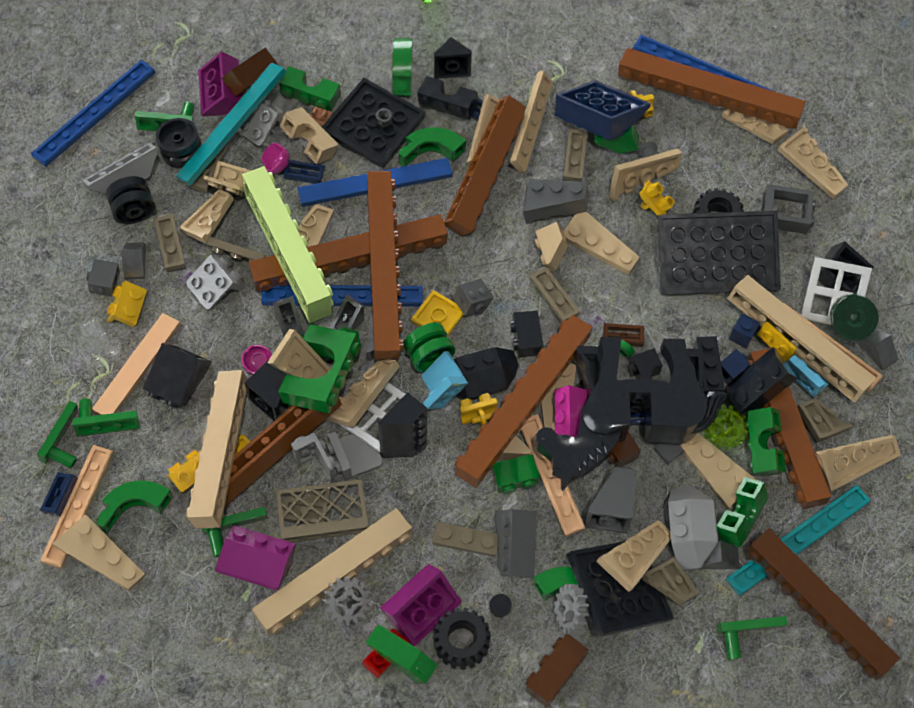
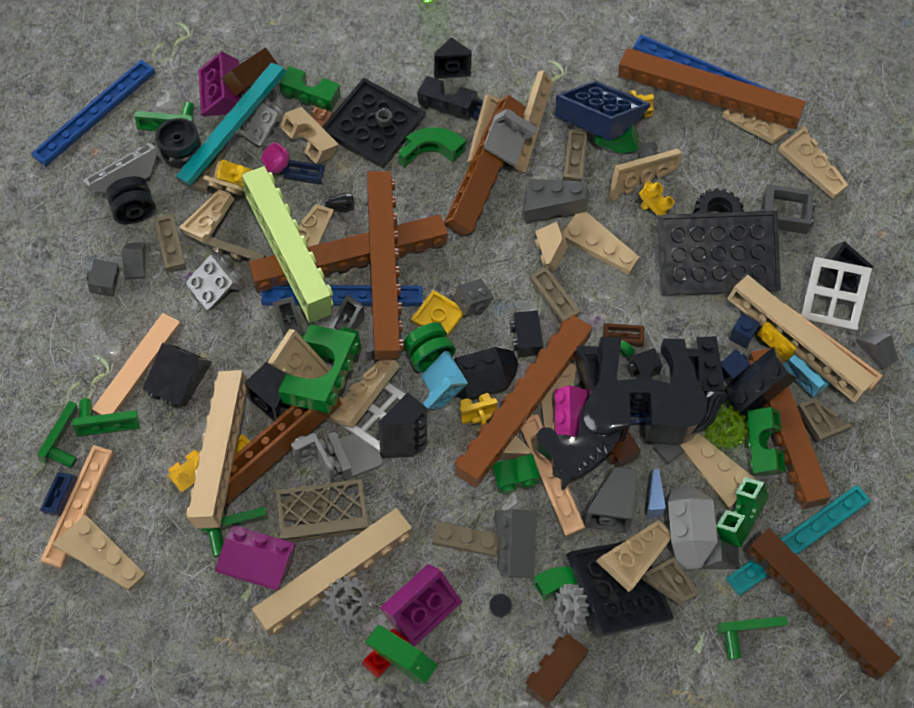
(126, 303): yellow bracket -> none
(131, 495): green arch -> none
(231, 172): none -> yellow hips
(255, 357): dark pink hair -> none
(341, 202): none -> black cone
(357, 185): blue tile -> none
(402, 66): green arch -> none
(467, 621): black tyre -> none
(508, 136): none -> light grey bracket
(656, 501): none -> light blue slope
(856, 459): tan wing -> none
(862, 325): clear green wheel -> none

